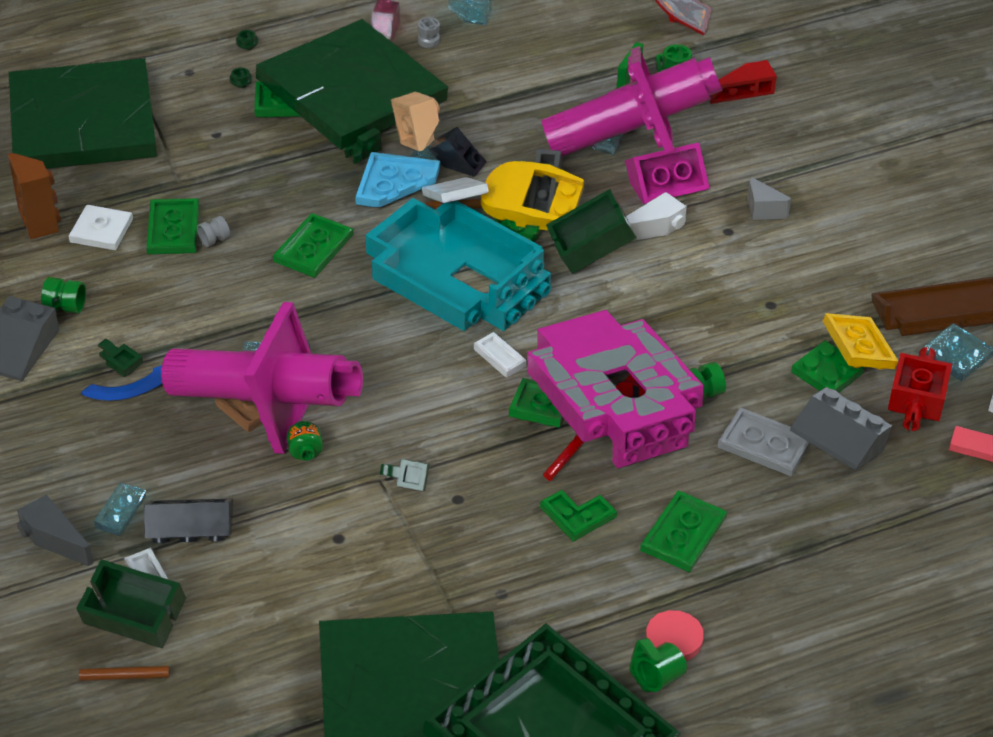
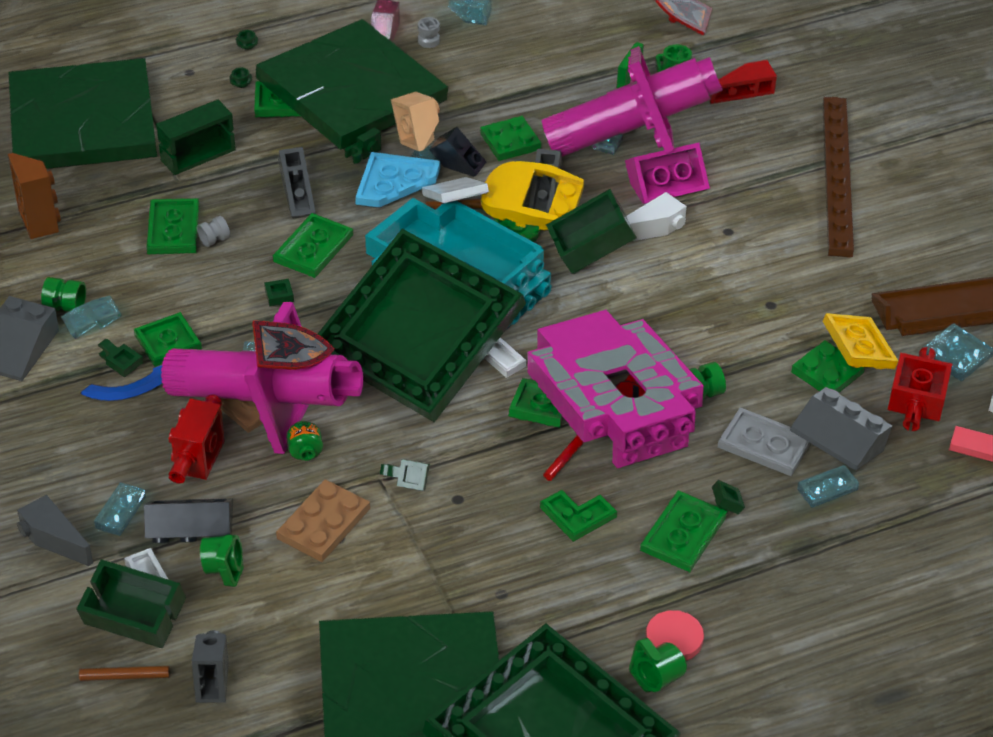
(96, 312): none -> clear light blue slope
(101, 227): white plate -> none
(165, 335): none -> green tile
(196, 137): none -> dark green piece
(196, 439): none -> red brick
(210, 653): none -> dark grey torso
(222, 556): none -> green piece
(278, 292): none -> dark green plate
(288, 346): none -> shield
(296, 182): none -> dark grey slope
(323, 520): none -> medium nougat plate
(421, 323): none -> dark green tile
(510, 138): none -> green plate
(728, 497): none -> dark green plate
(766, 201): light grey slope -> none
(828, 486): none -> clear light blue plate
(837, 178): none -> reddish brown plate

